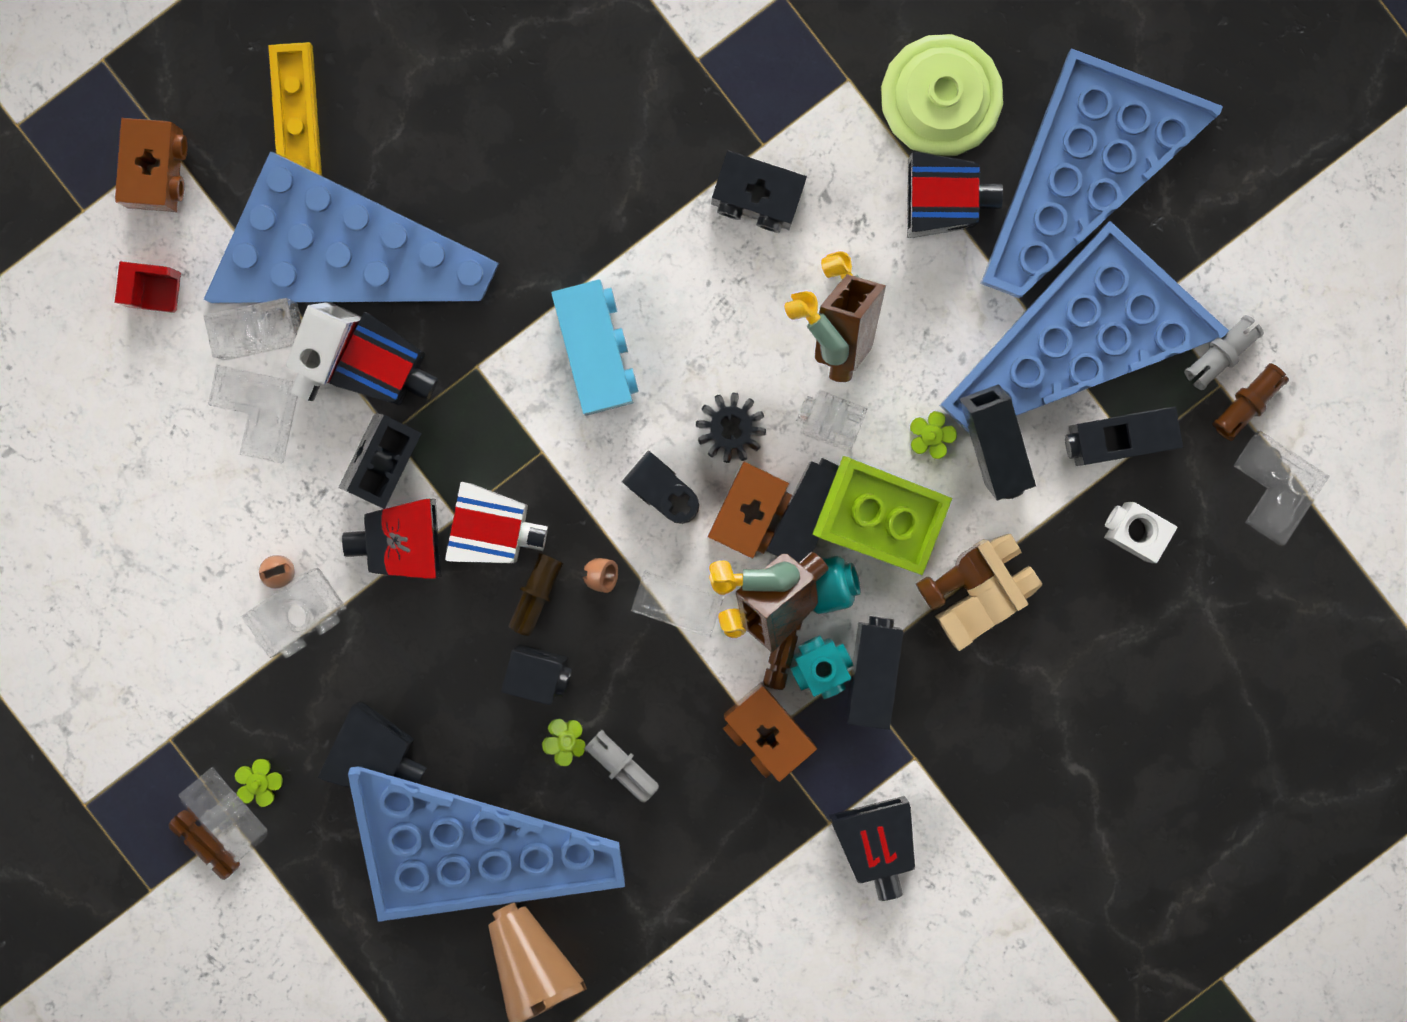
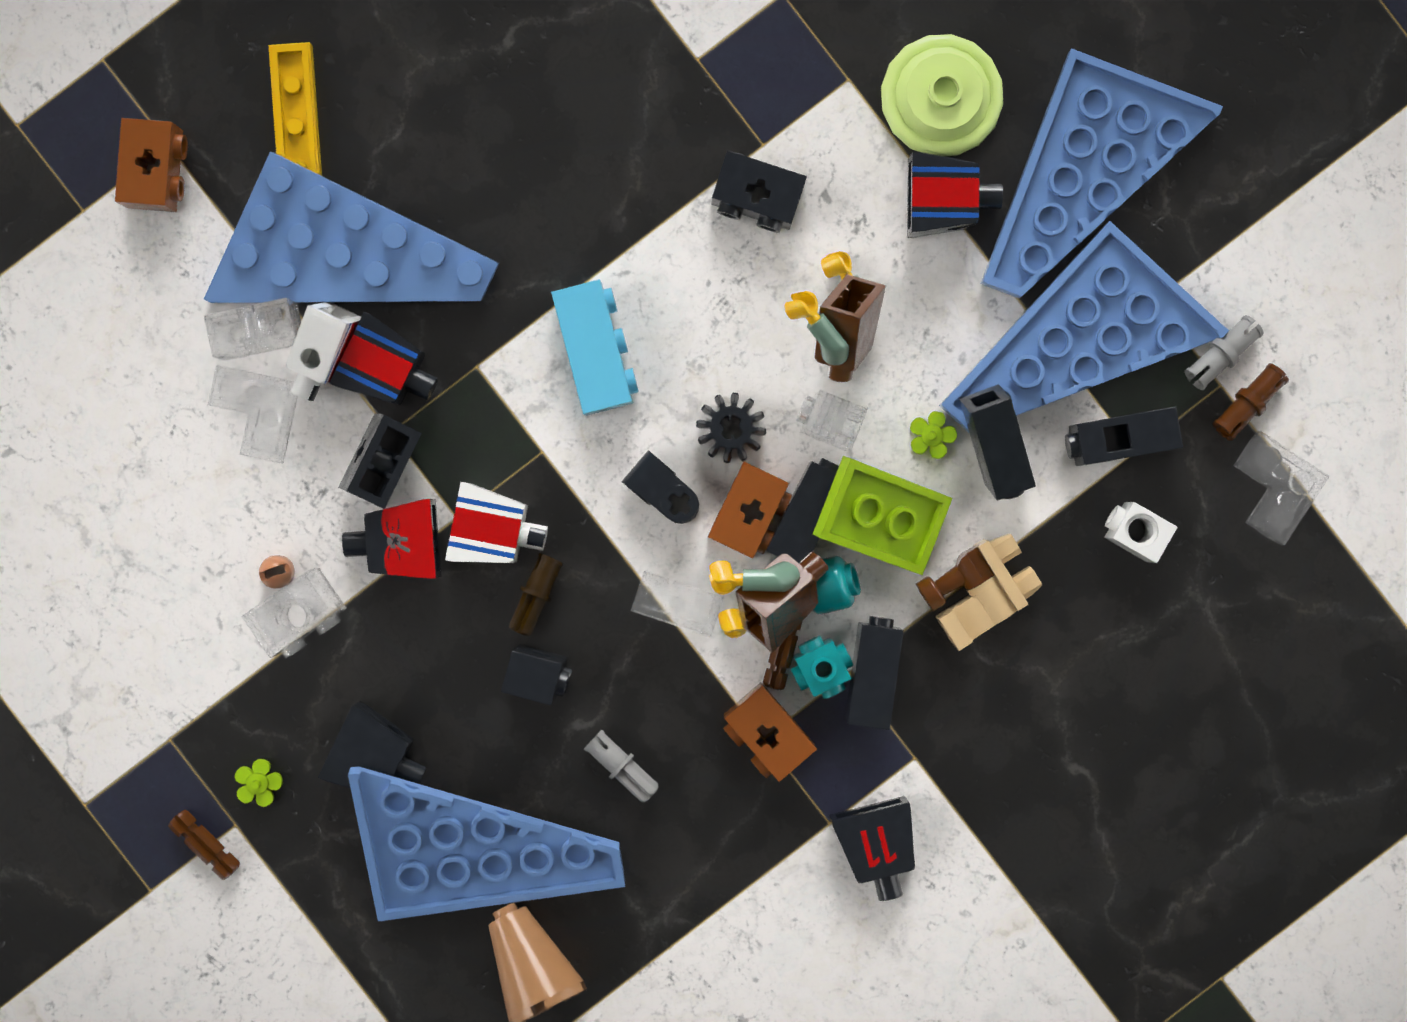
(147, 287): red panel -> none
(223, 815): clear brick -> none
(564, 742): lime plant -> none
(601, 574): nougat hinge -> none

